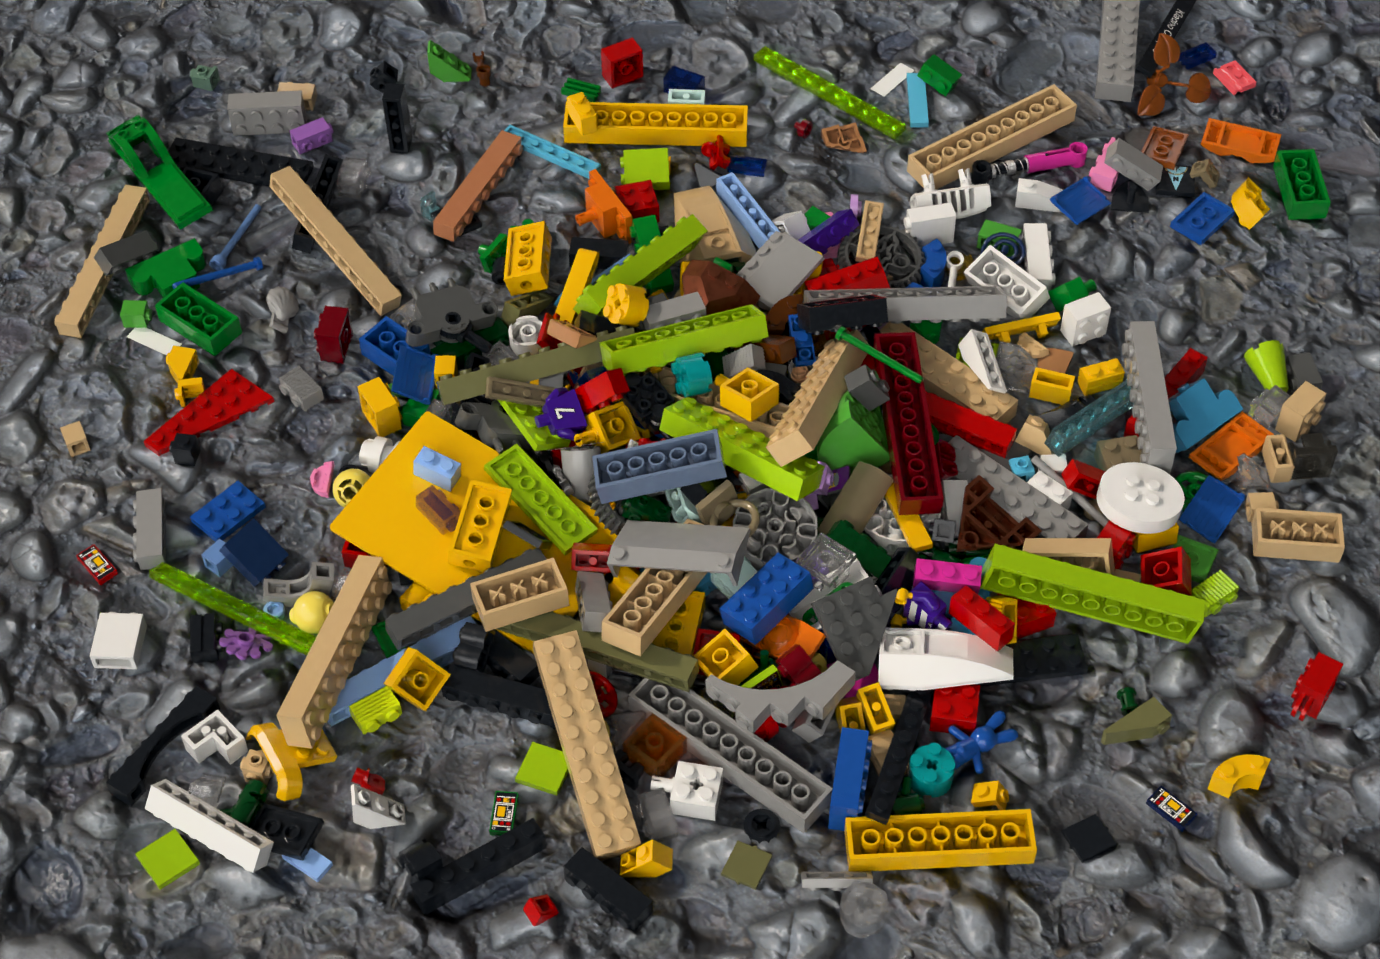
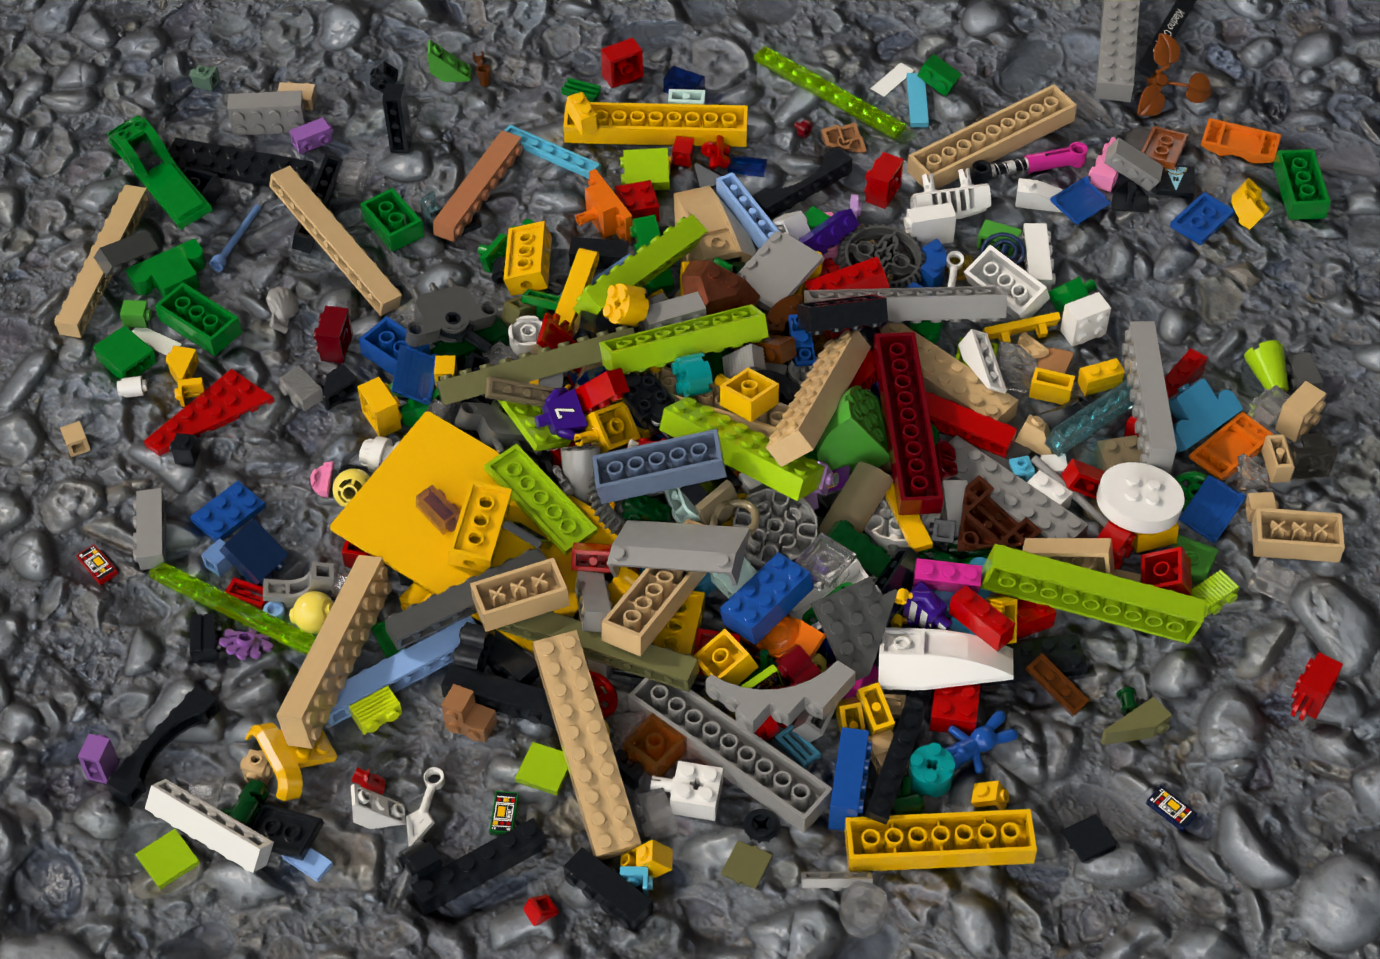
(98, 758): none -> medium lavender brick
(118, 640): white brick -> none
(125, 354): none -> green brick
(132, 387): none -> white brick
(214, 735): white brick -> none
(247, 596): none -> red tile
(256, 263): blue bar -> none
(339, 386): none -> black slope
(392, 220): none -> green brick
(417, 679): yellow brick -> none
(421, 821): none -> white piece
(437, 468): light blue brick -> none
(466, 716): none -> medium nougat brick
(541, 300): none -> green tile
(569, 333): medium nougat slope -> none
(637, 877): none -> medium azure bracket
(683, 151): none -> red brick
(775, 201): none -> black arch
(799, 374): light nougat plate -> none
(809, 759): none -> medium azure tile
(842, 334): green bar -> none
(867, 387): dark grey brick -> none
(869, 230): tan tile -> none
(884, 180): none -> red brick
(1057, 684): none -> reddish brown plate
(1198, 57): clear blue tile -> none
(1207, 172): dark tan bracket -> none
(1234, 77): coral plate -> none
(1239, 773): yellow brick -> none
(1274, 580): none -> clear brick

